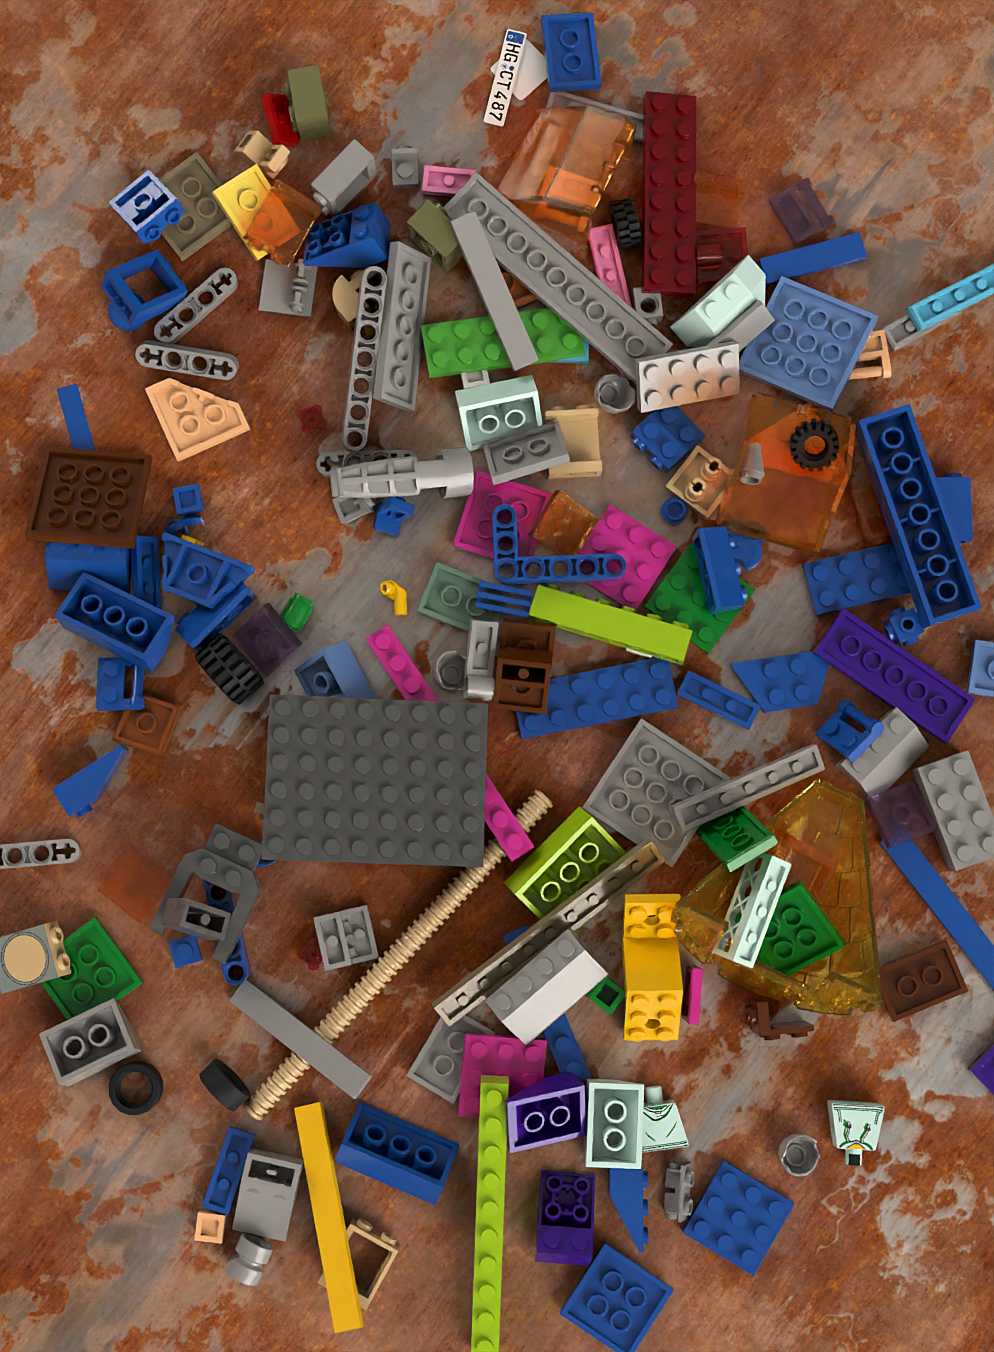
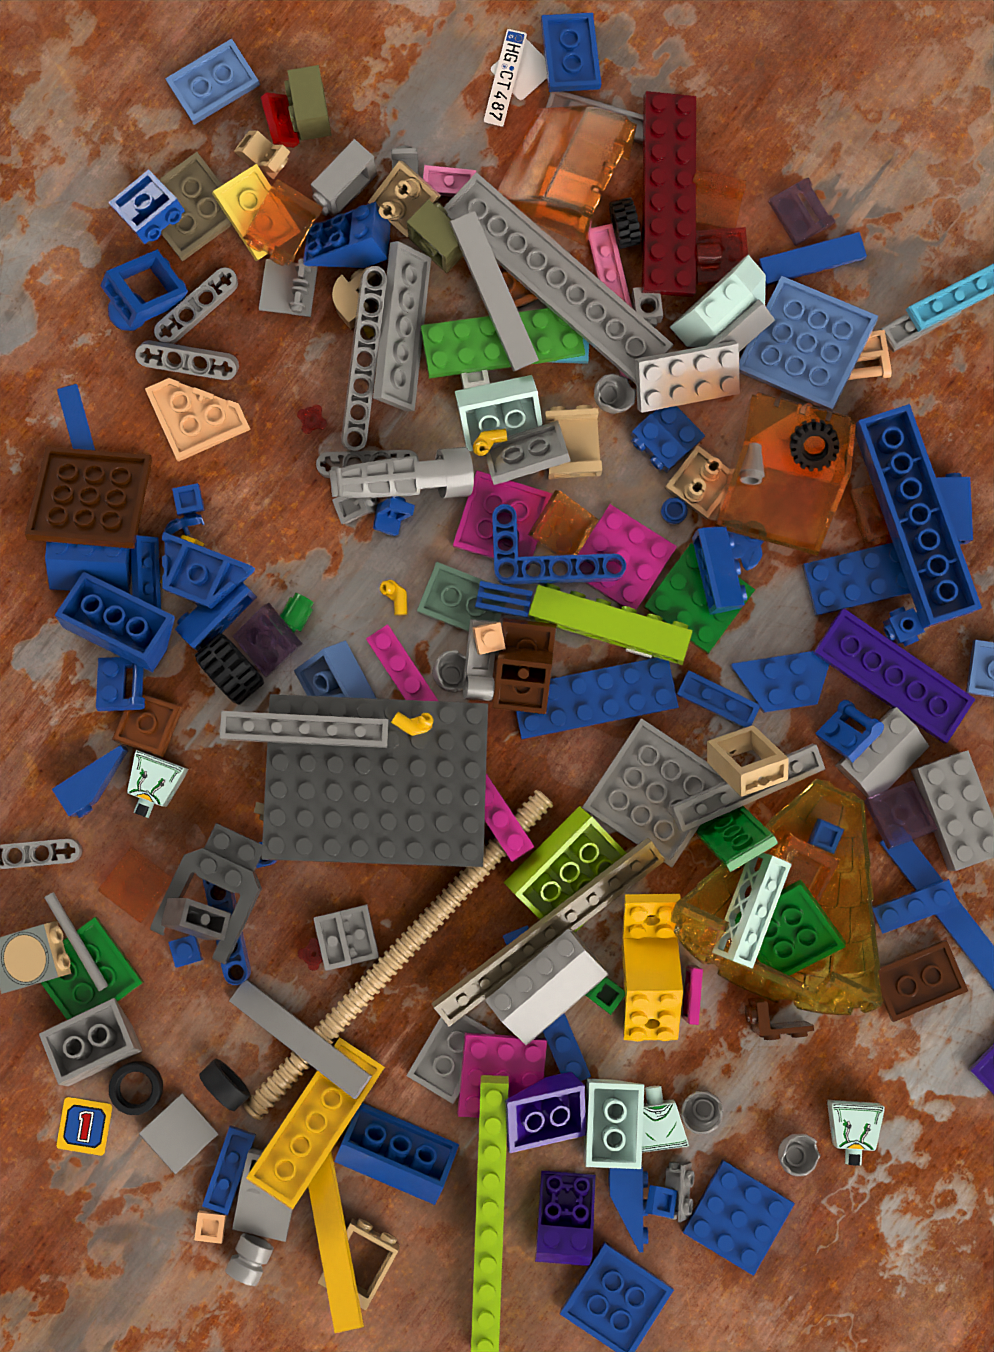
(76, 941): none -> light grey bar
(84, 1126): none -> sticker
(153, 782): none -> light aqua torso
(178, 1134): none -> light grey slope
(212, 81): none -> medium blue plate
(303, 729): none -> light grey plate
(310, 1132): none -> yellow plate
(402, 196): none -> tan plate
(415, 725): none -> yellow arm
(487, 439): none -> yellow arm
(488, 638): none -> light nougat plate
(661, 1201): none -> blue plate
(702, 1112): none -> light grey hair
(744, 780): none -> tan window
(825, 836): none -> blue tile
(915, 906): none -> blue plate

